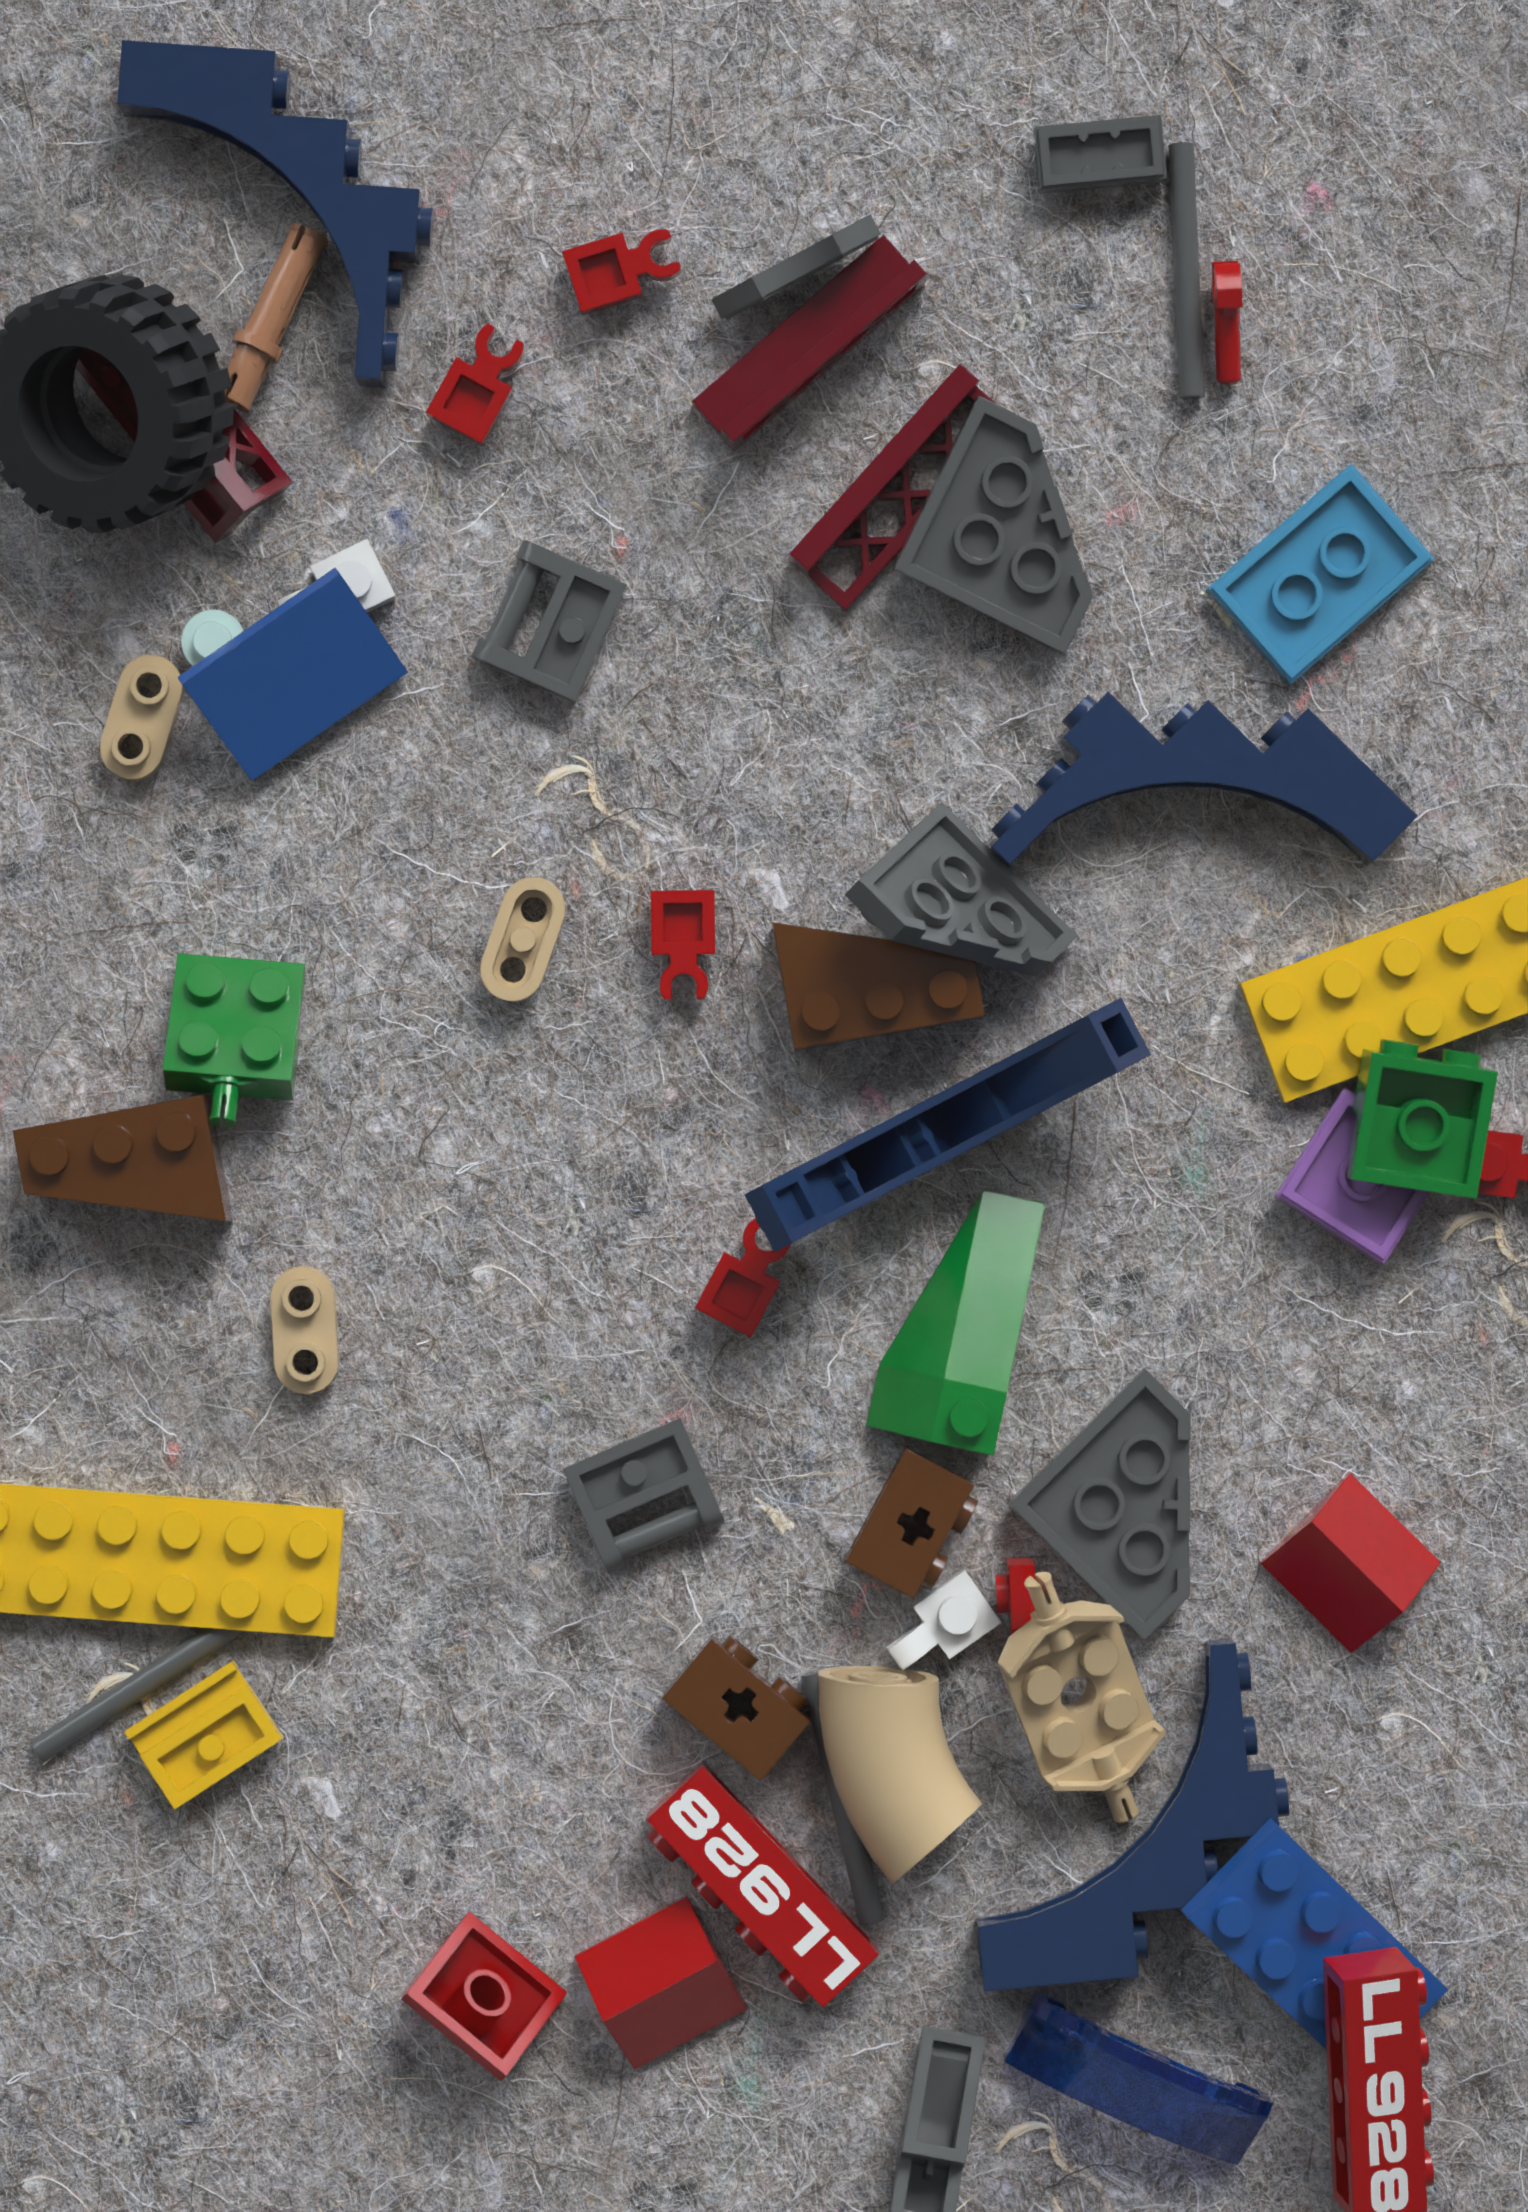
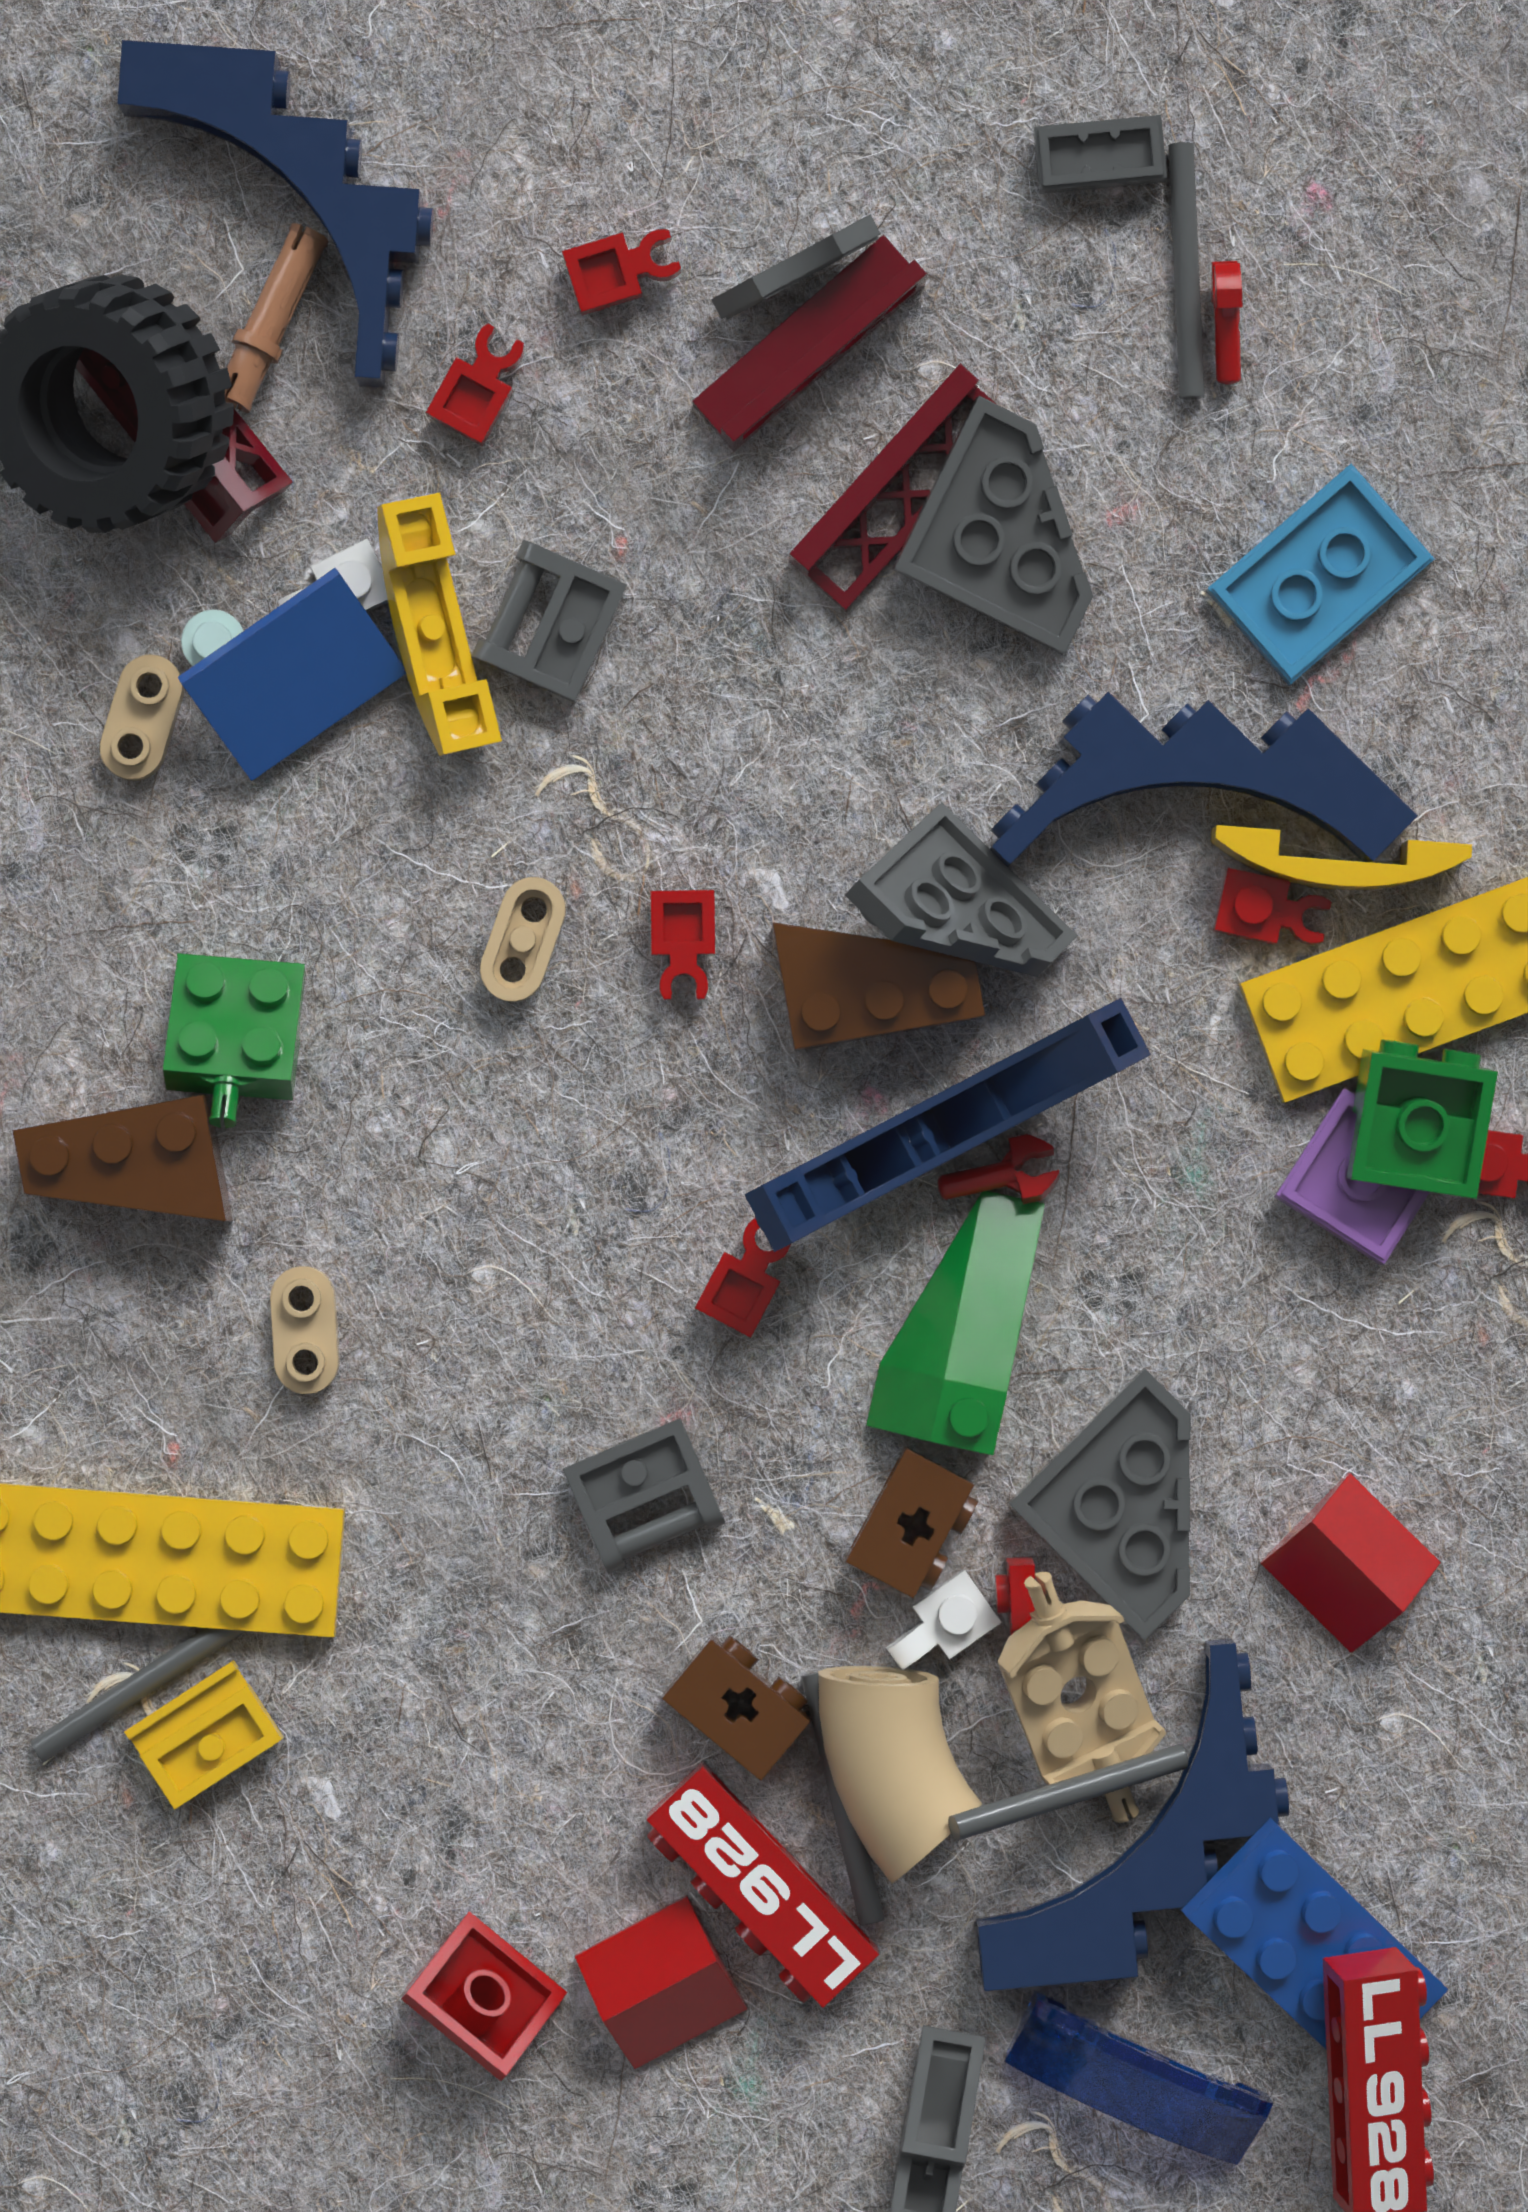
(430, 625): none -> yellow slope
(1005, 1173): none -> red bar
(1067, 1792): none -> dark grey bar
(1258, 907): none -> red plate
(1260, 850): none -> yellow slope

